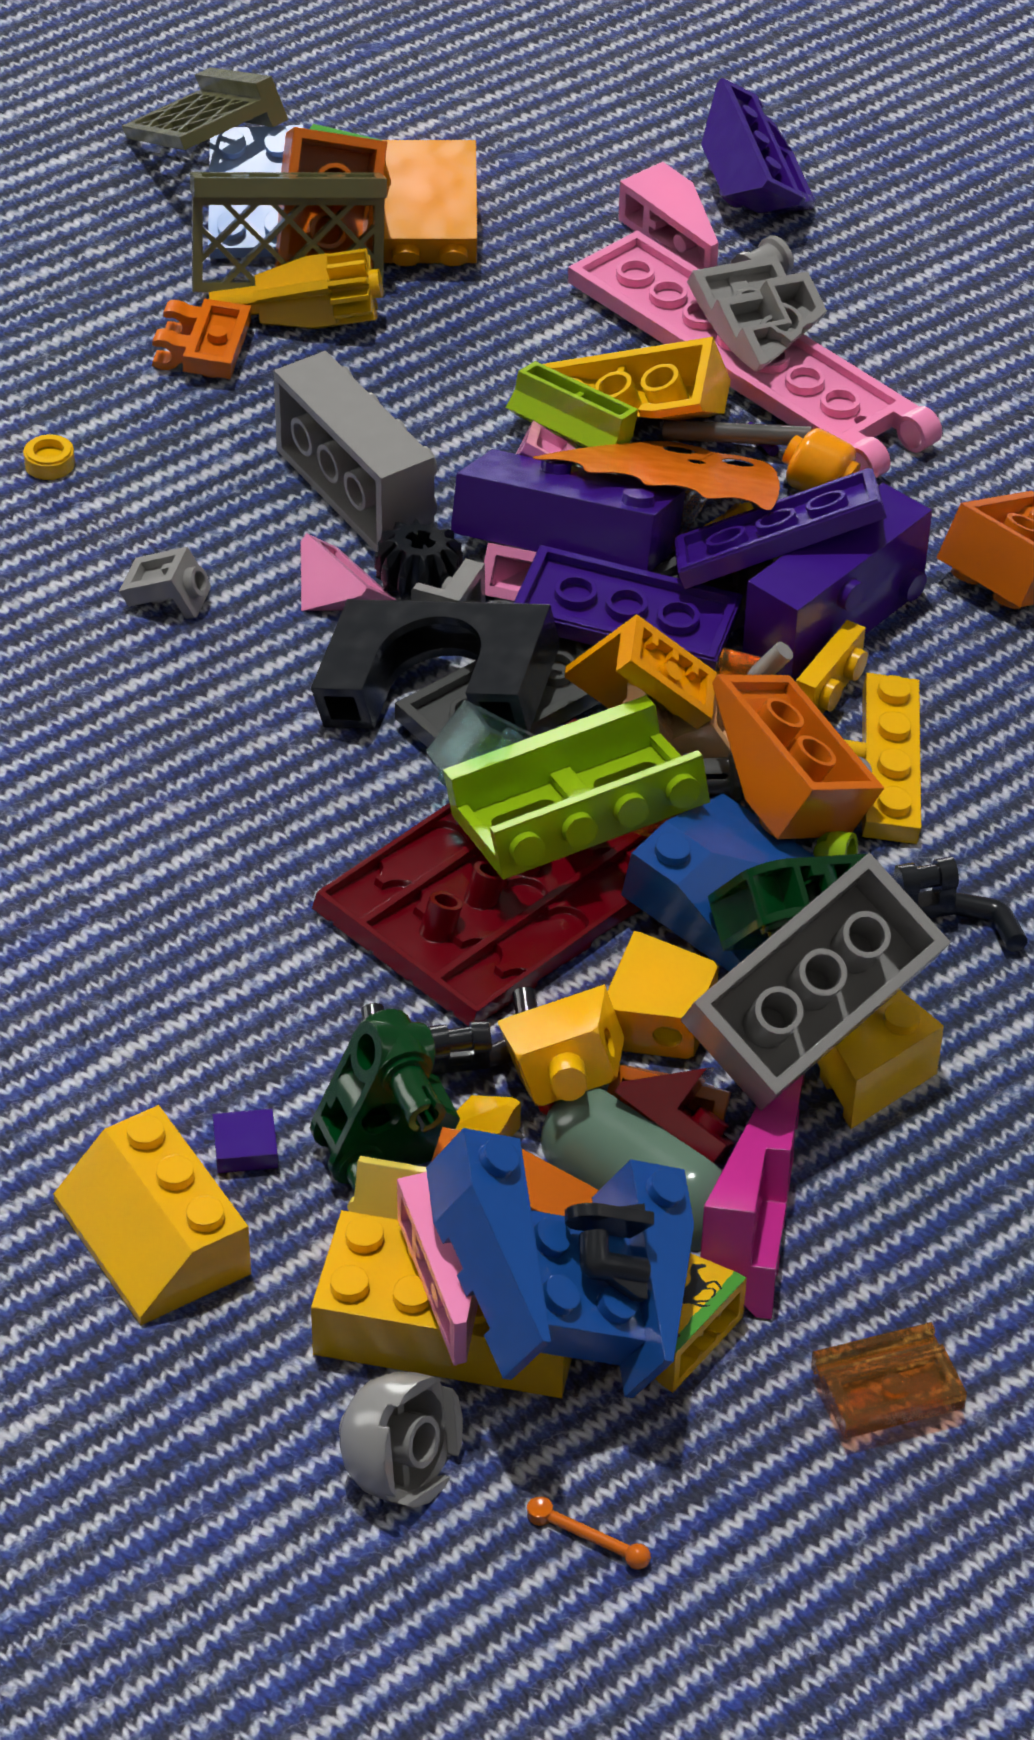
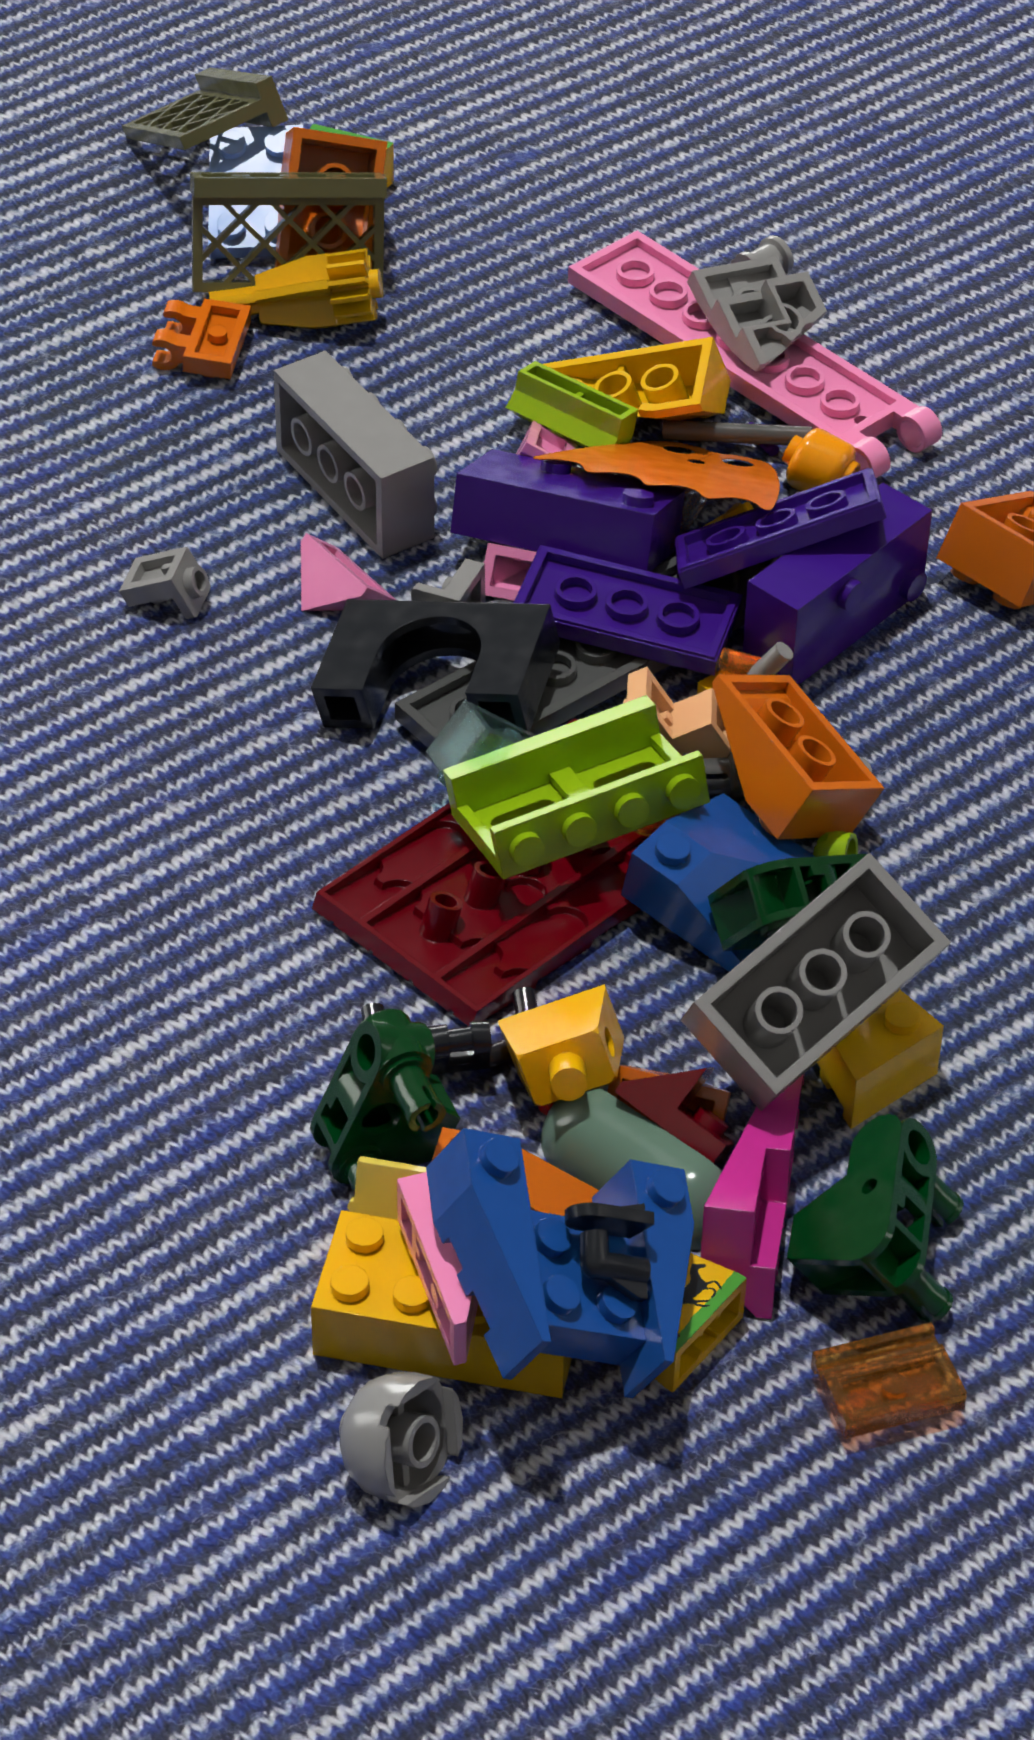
(49, 457): yellow tile -> none
(154, 1217): yellow slope -> none
(245, 1140): dark purple tile -> none
(416, 556): black gear -> none
(430, 202): light orange slope -> none
(490, 1114): yellow slope -> none
(541, 1512): orange hinge -> none
(650, 661): light orange bracket -> none
(655, 991): yellow torso -> none
(670, 213): bright pink slope -> none
(751, 155): dark purple wedge -> none
(835, 666): yellow plate -> none
(851, 1233): none -> dark green piece
(893, 752): yellow plate -> none
(945, 901): black piece -> none

